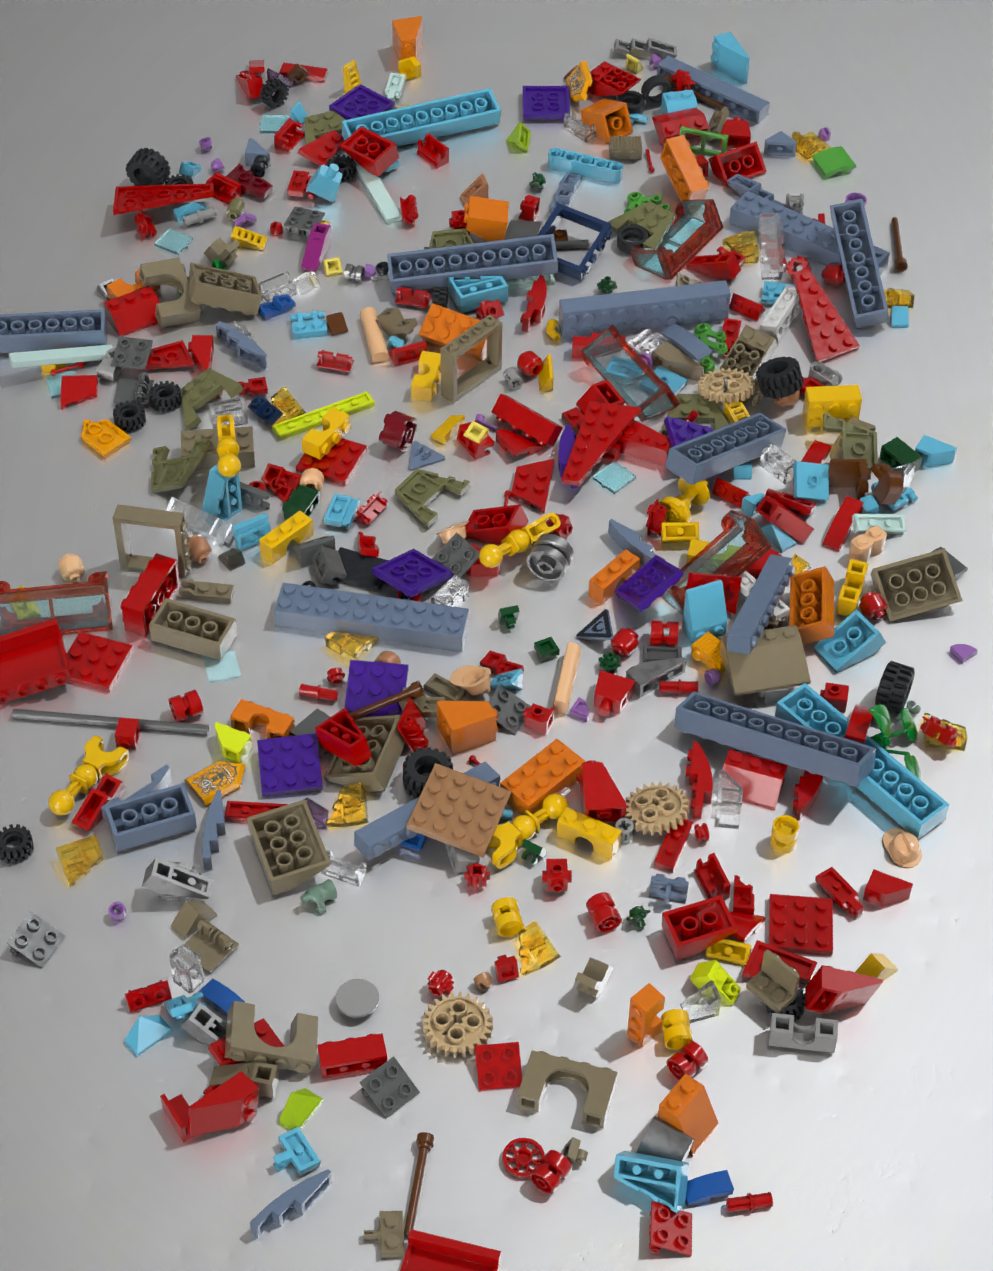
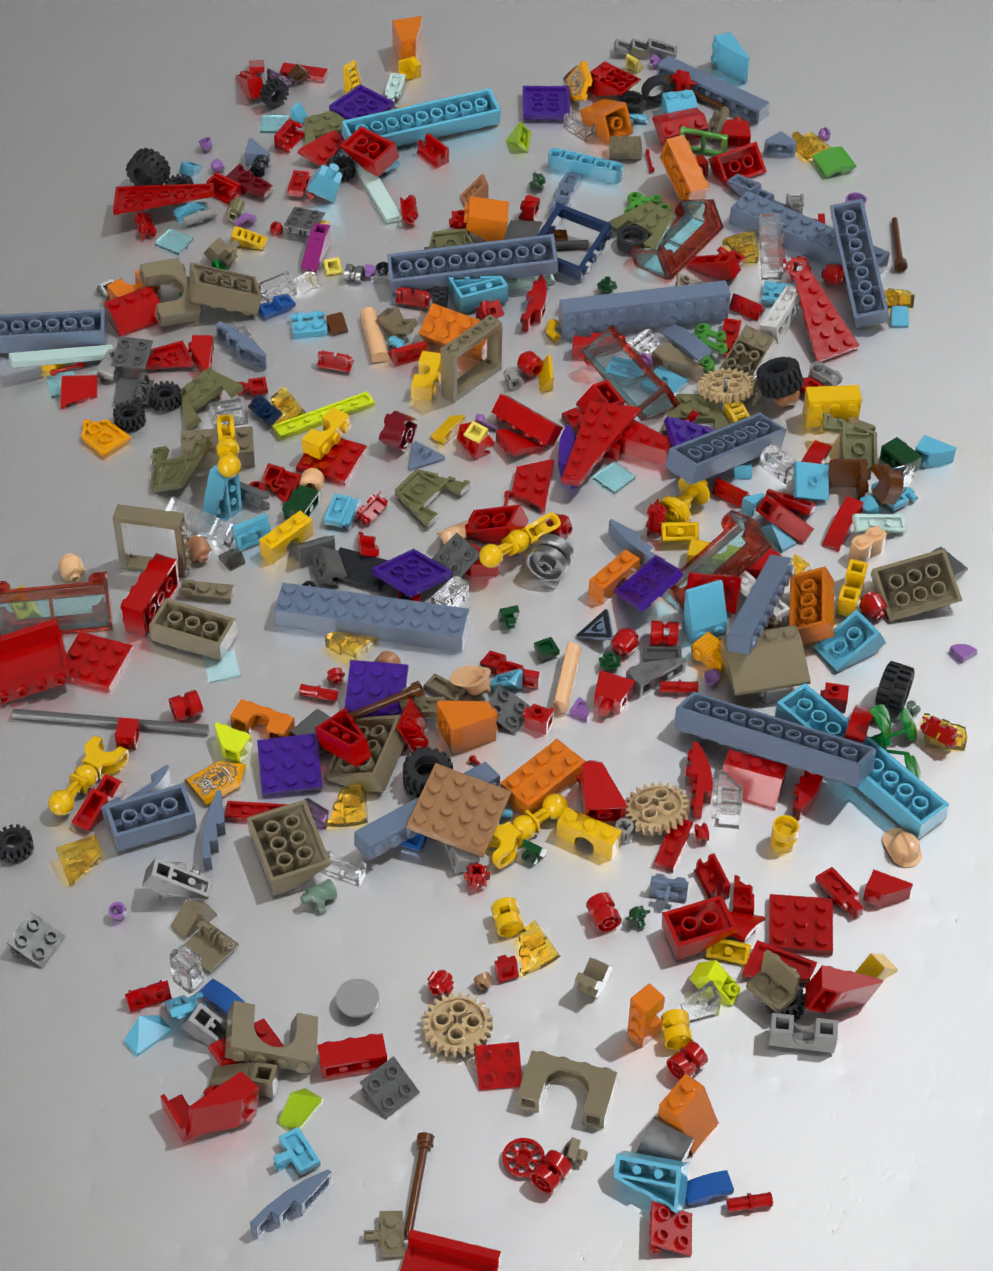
(530, 678): none -> red tile
(556, 875): red brick -> none

